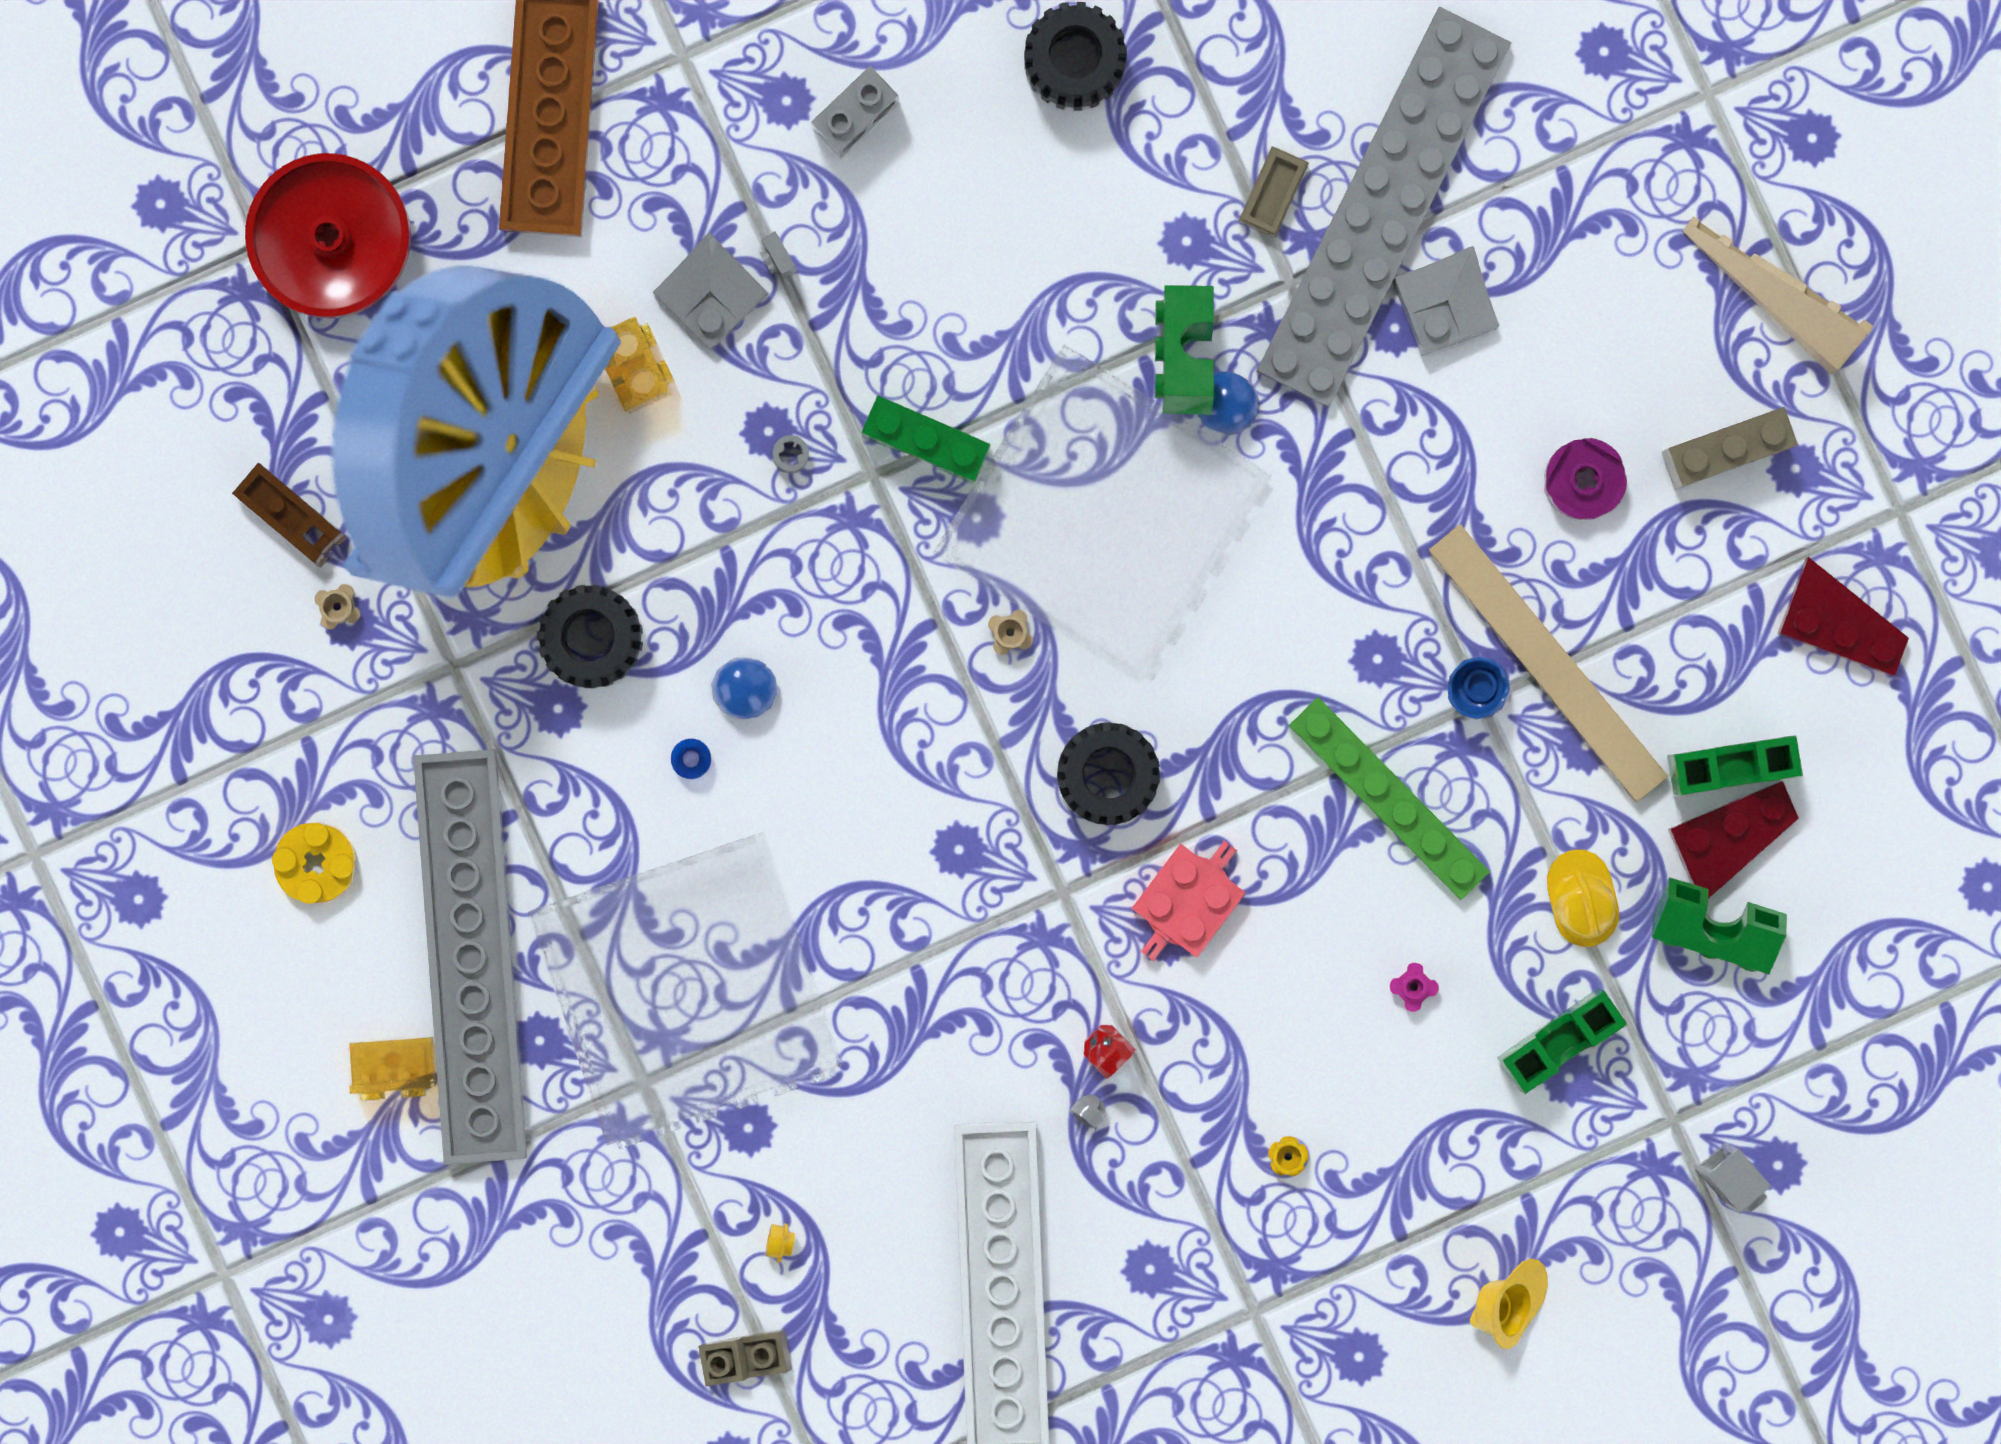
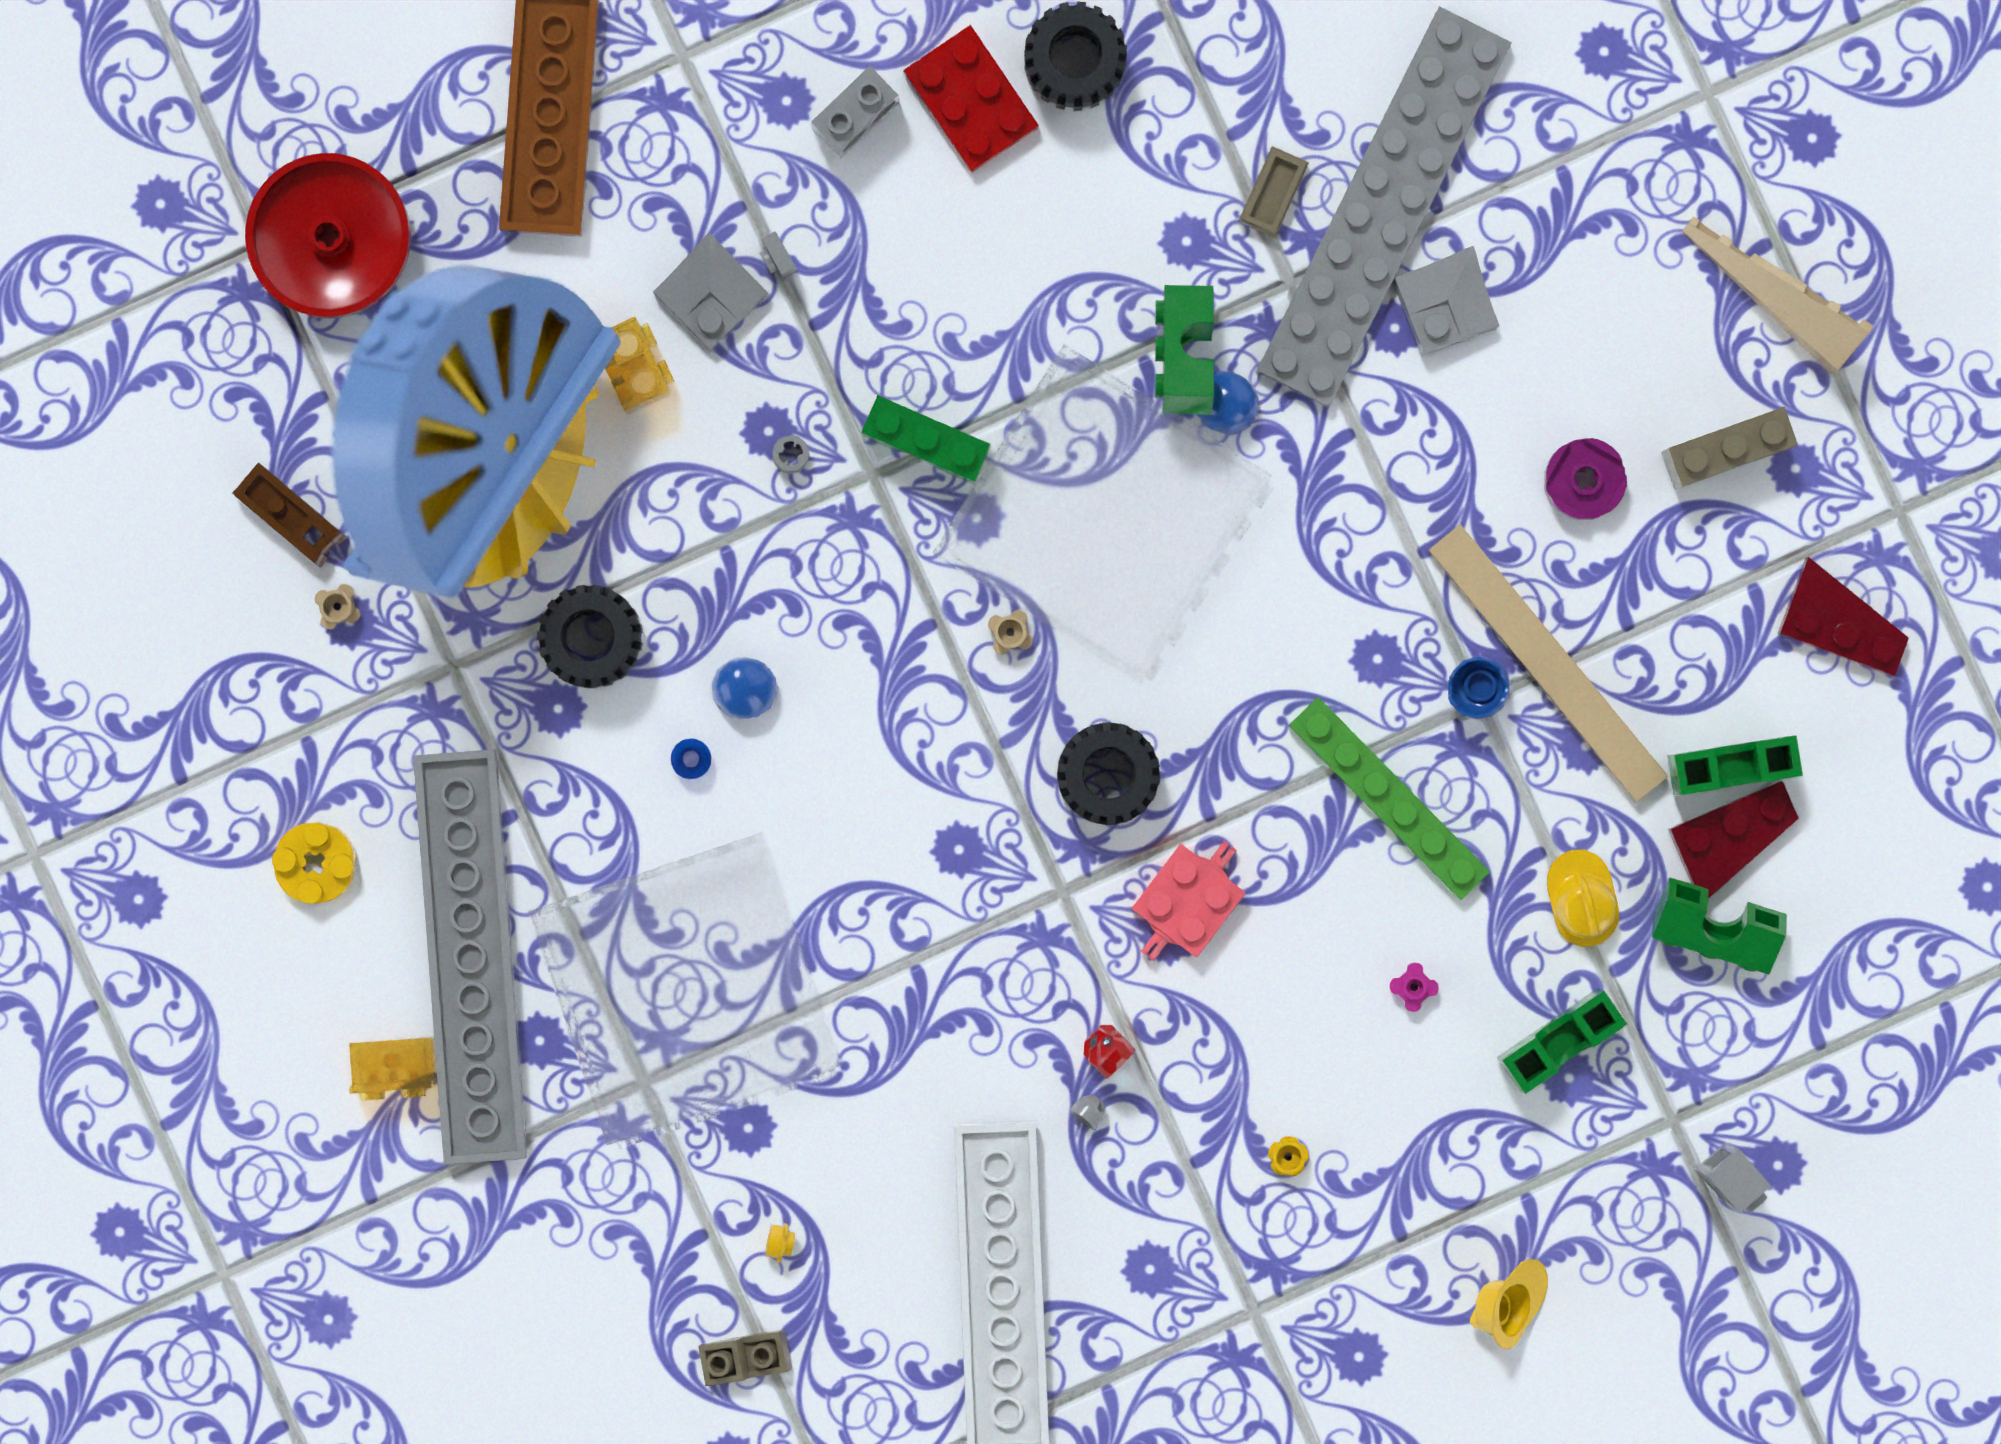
(971, 98): none -> red plate

